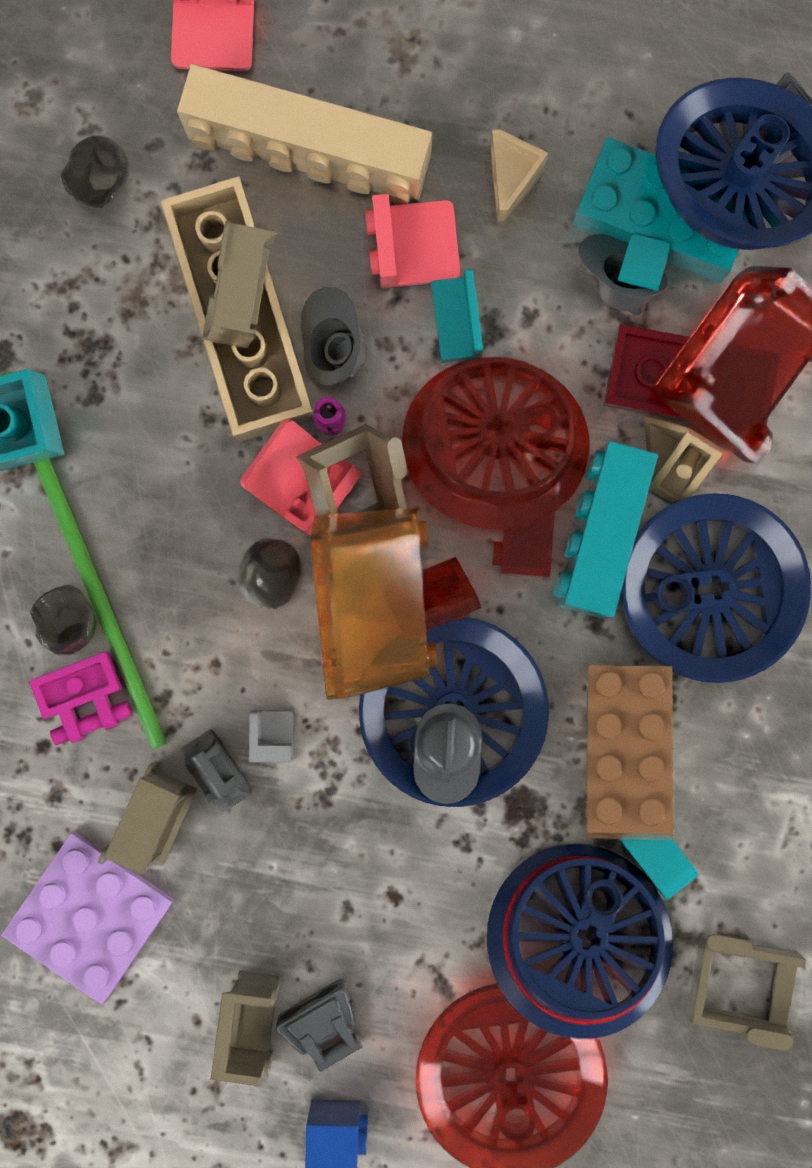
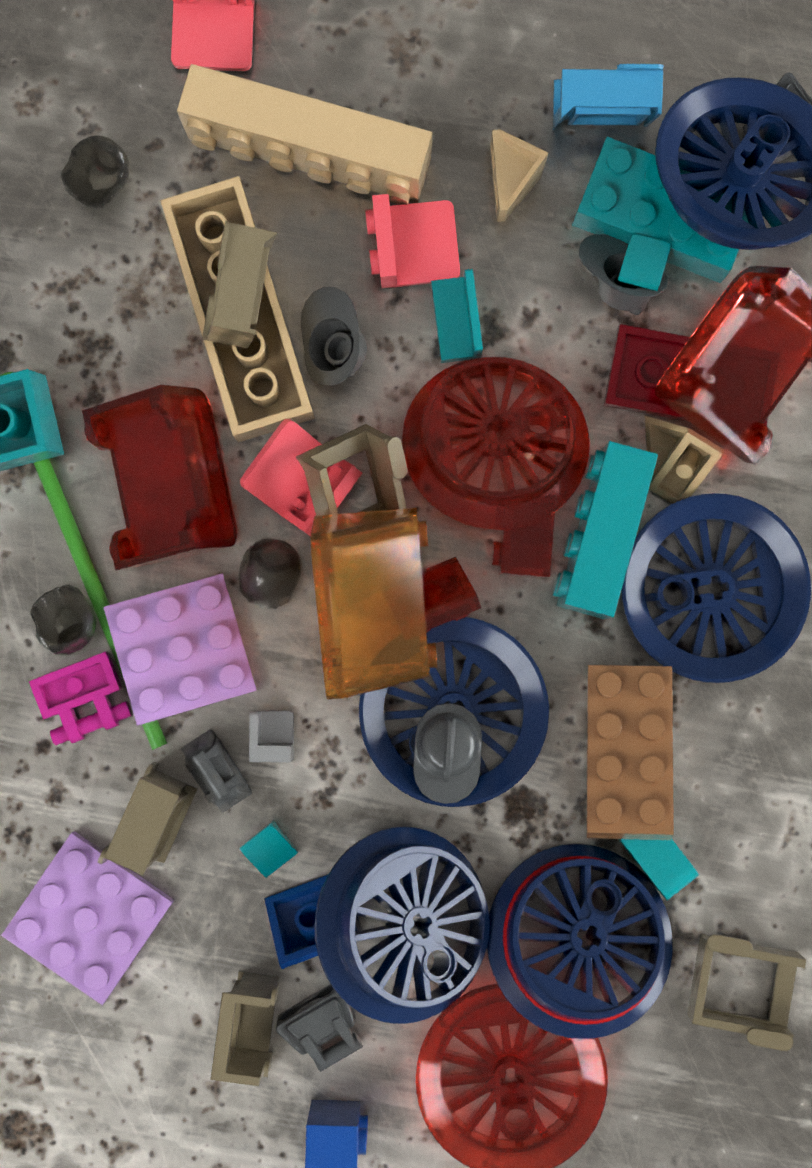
(165, 475): none -> clear red windscreen
(179, 649): none -> lavender plate
(268, 849): none -> teal slope
(293, 922): none -> blue slope
(321, 411): magenta pin -> none
(411, 924): none -> dark blue piece
(609, 96): none -> dark azure piece

